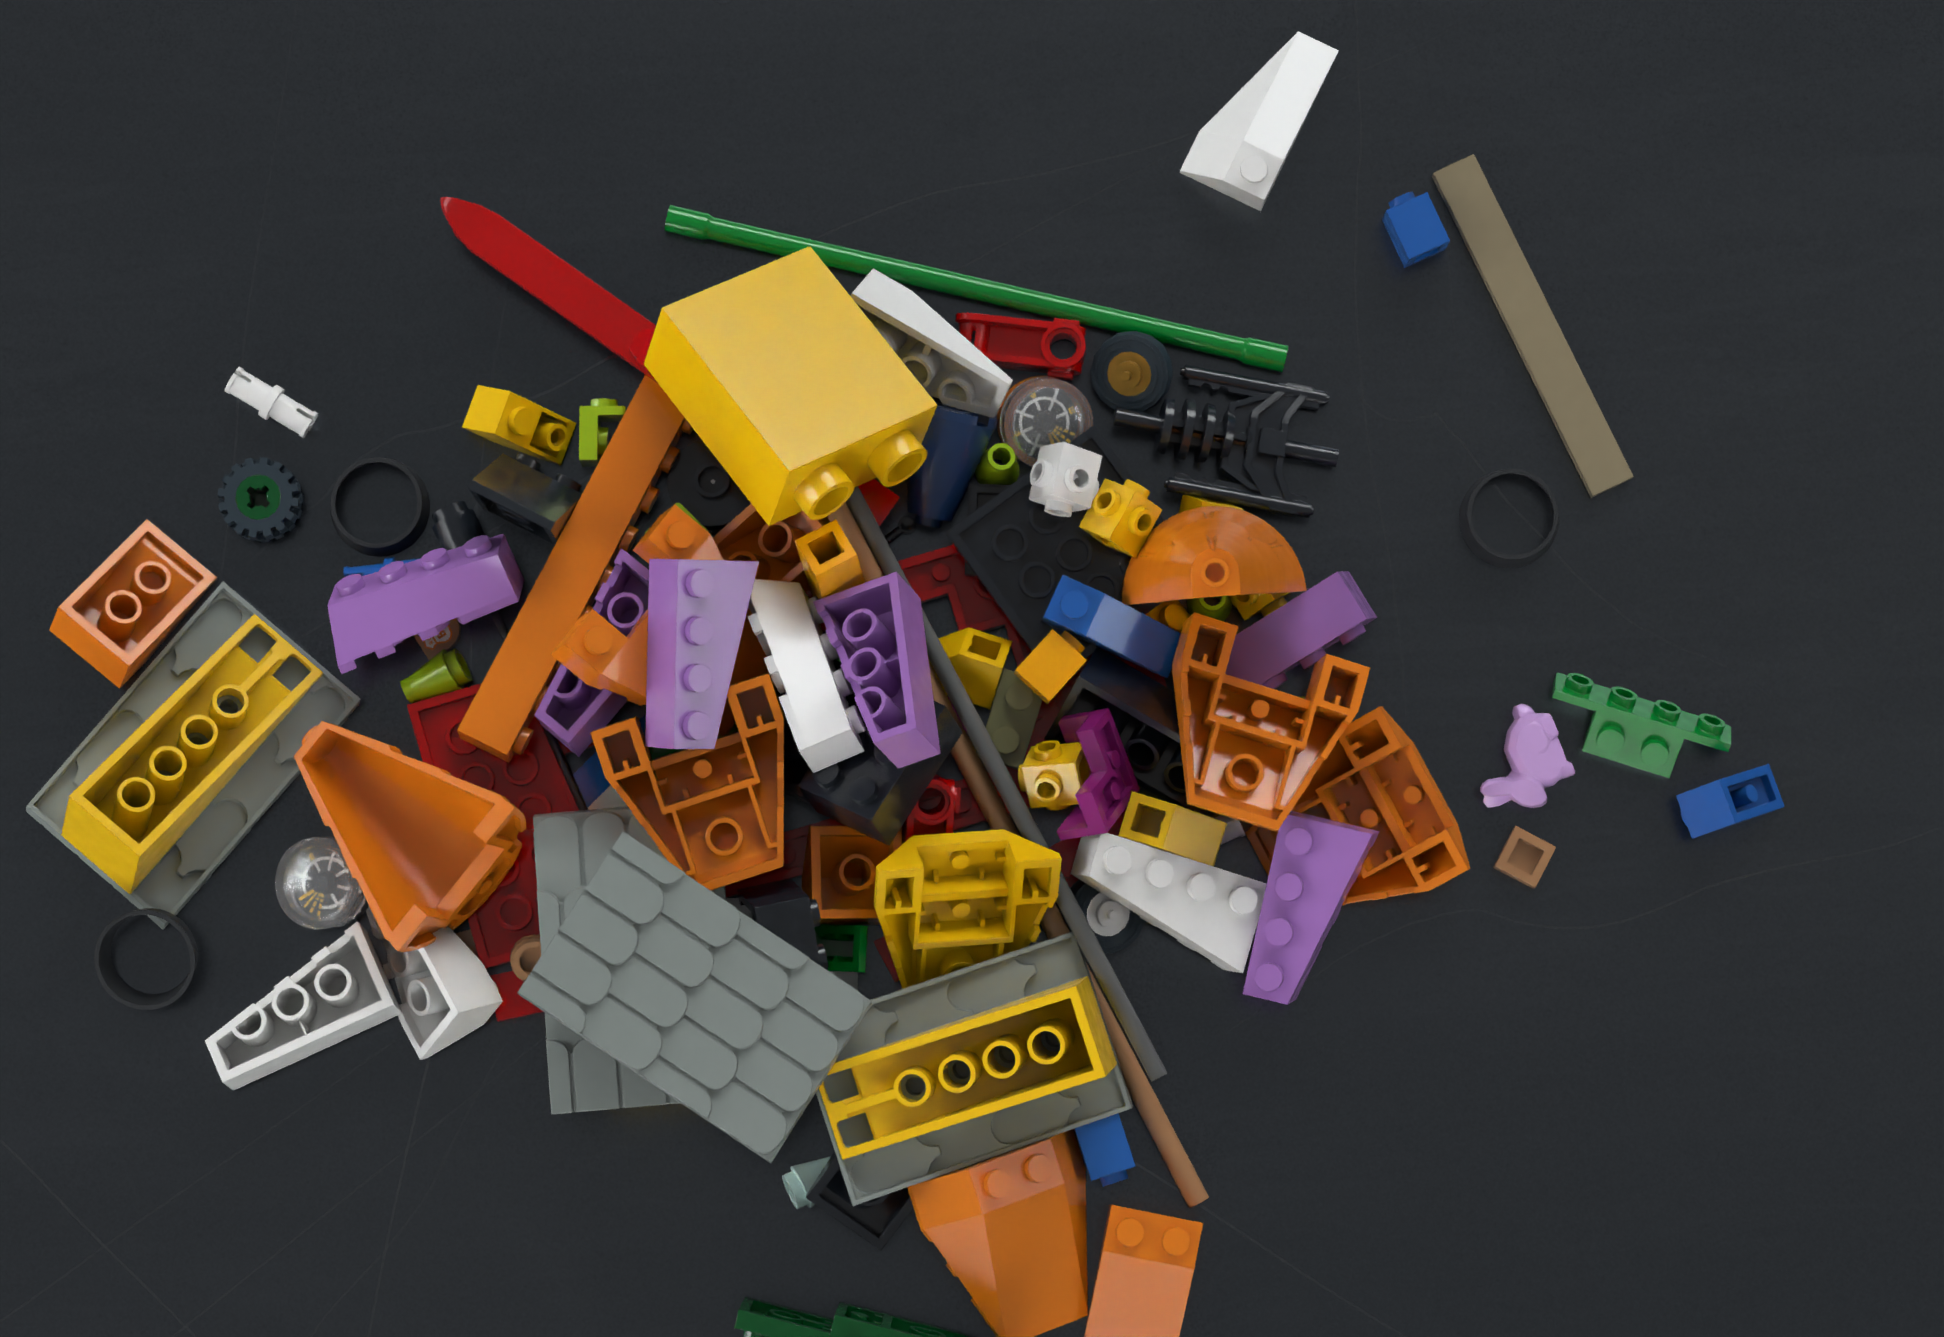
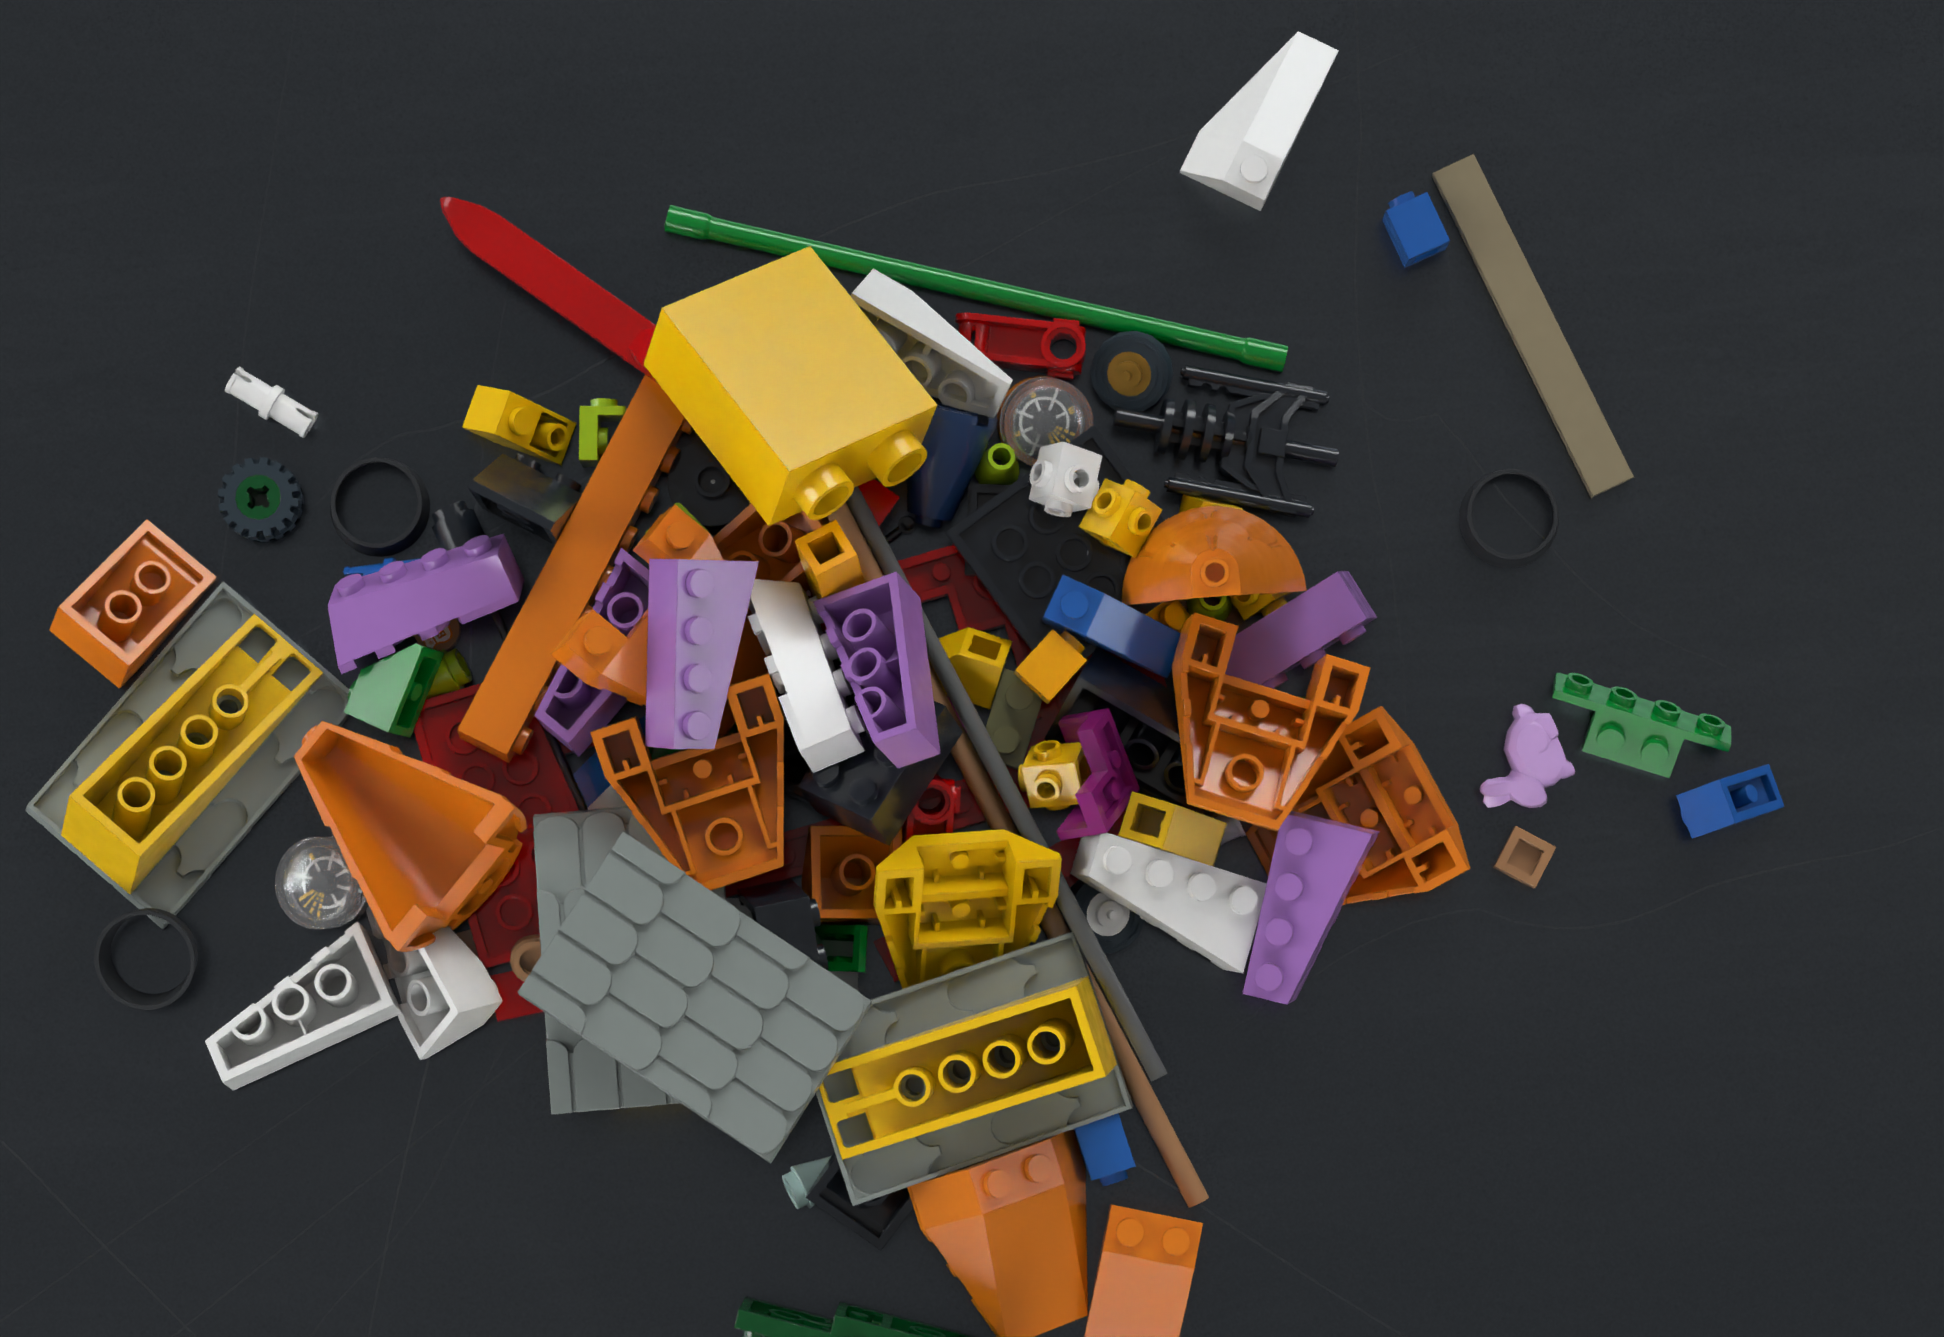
(395, 689): none -> slope

